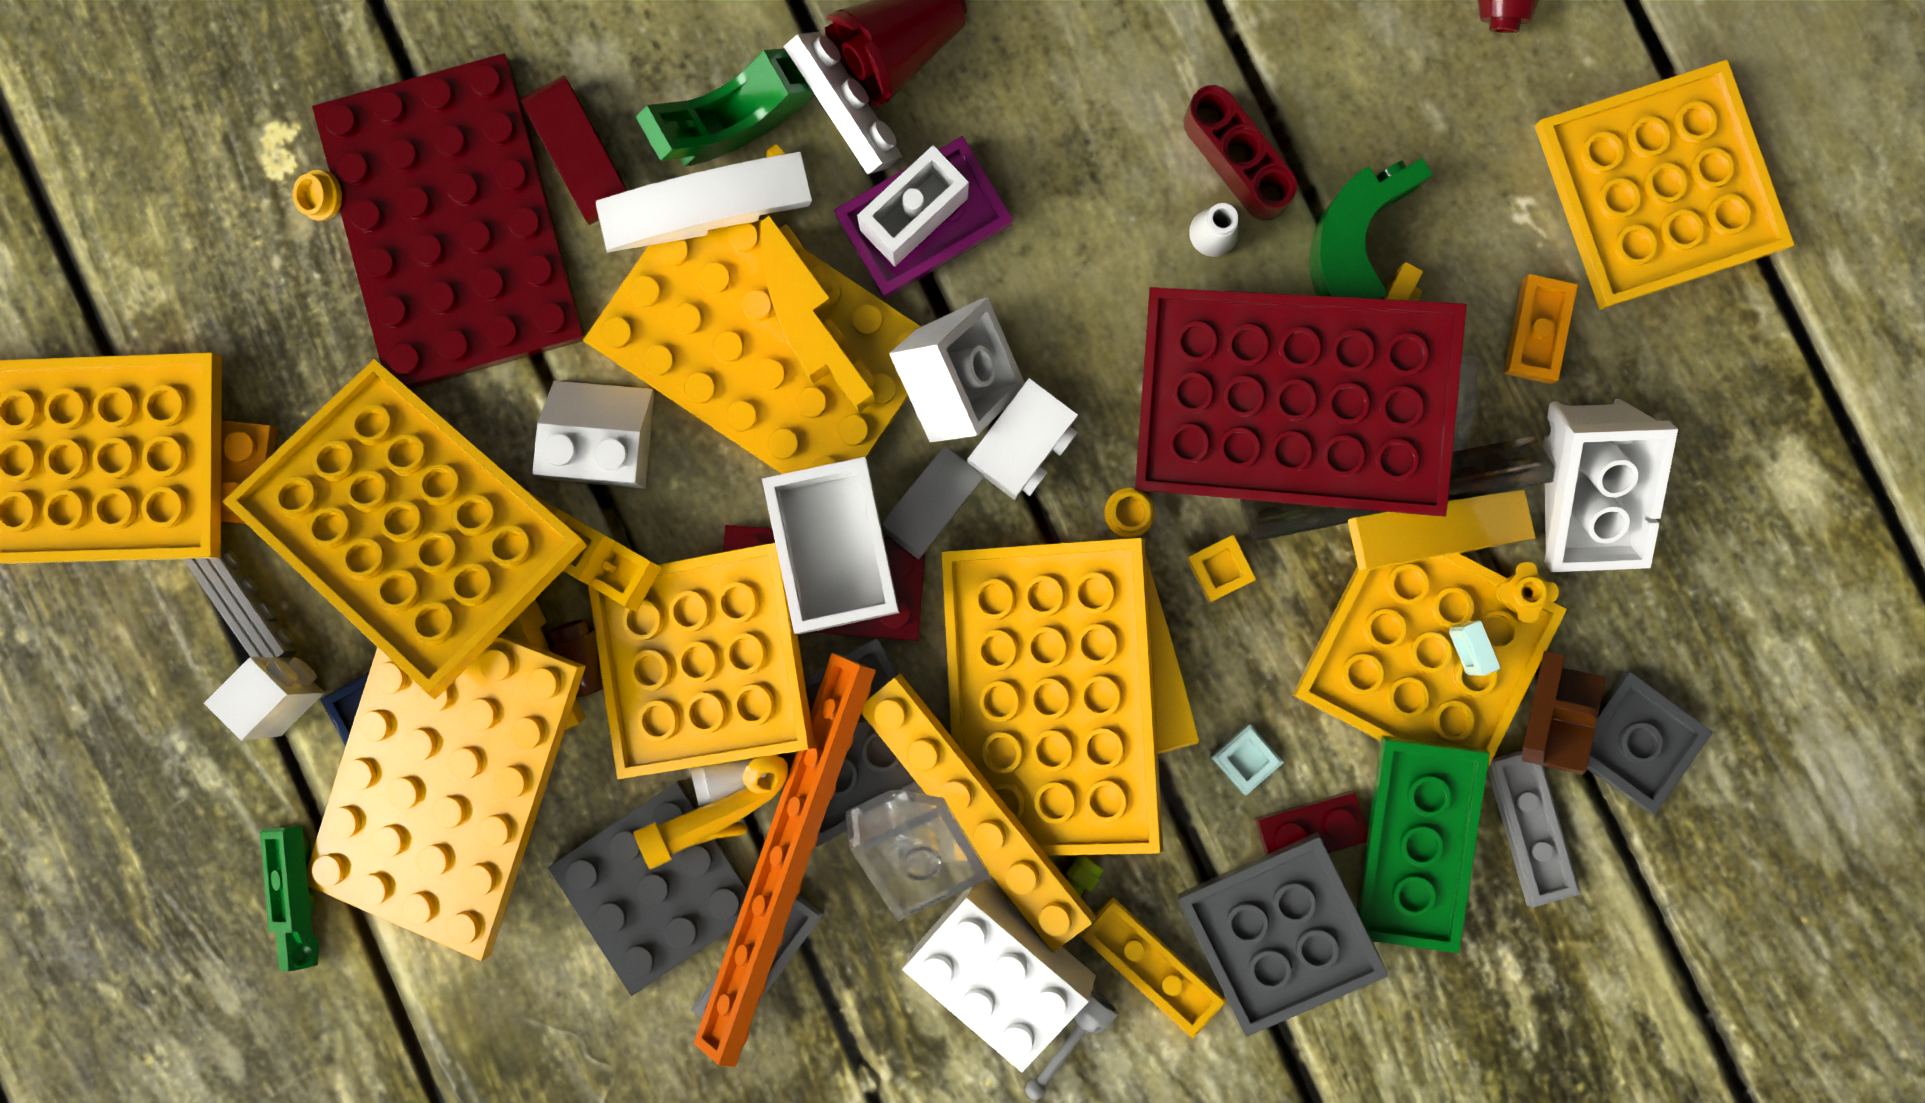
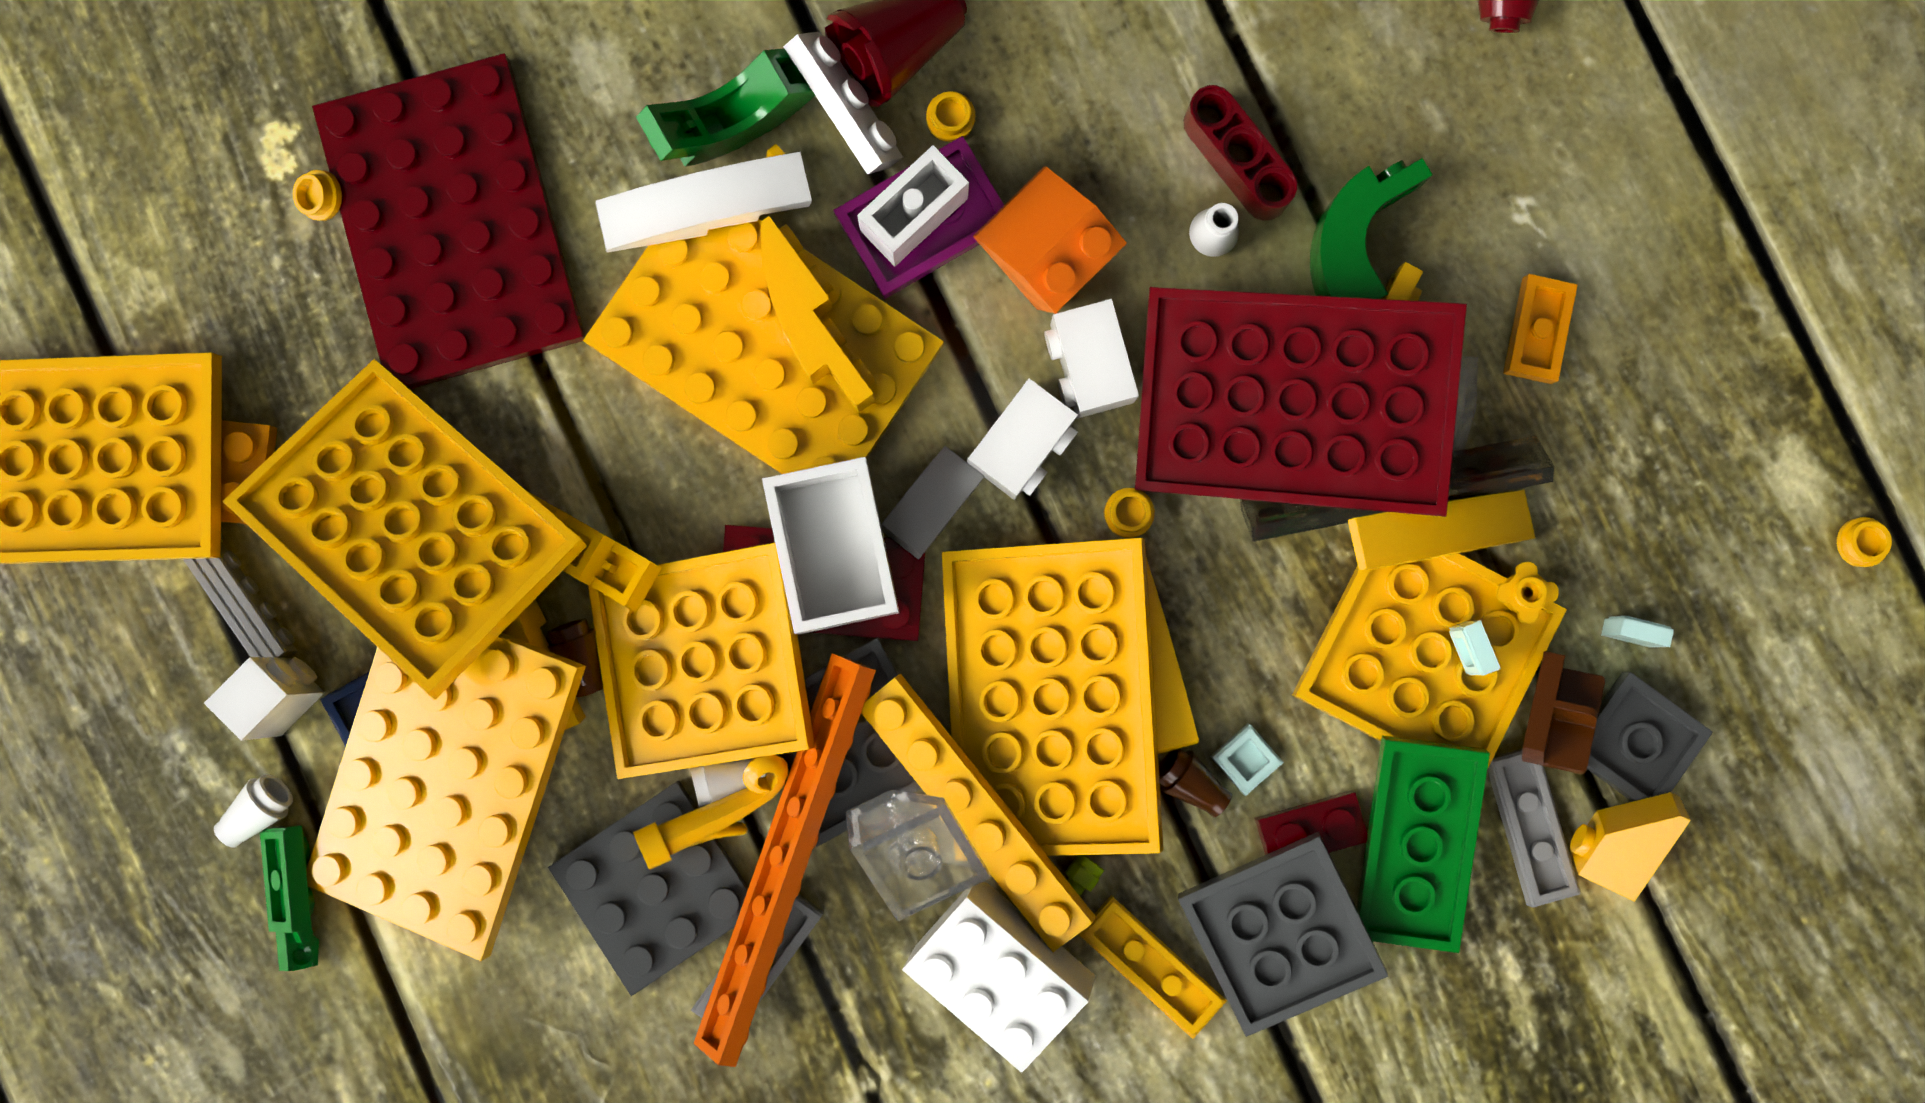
(253, 810): none -> white cone
(573, 145): dark red beam -> none
(594, 435): white slope -> none
(950, 116): none -> yellow plate
(958, 372): white slope -> none
(1049, 240): none -> orange slope
(1092, 359): none -> white brick
(1092, 1018): light grey hinge -> none
(1191, 781): none -> reddish brown cone
(1220, 568): yellow plate -> none
(1605, 486): white piece -> none
(1628, 842): none -> yellow slope
(1637, 631): none -> light aqua tile
(1663, 184): yellow plate -> none
(1863, 542): none -> yellow plate

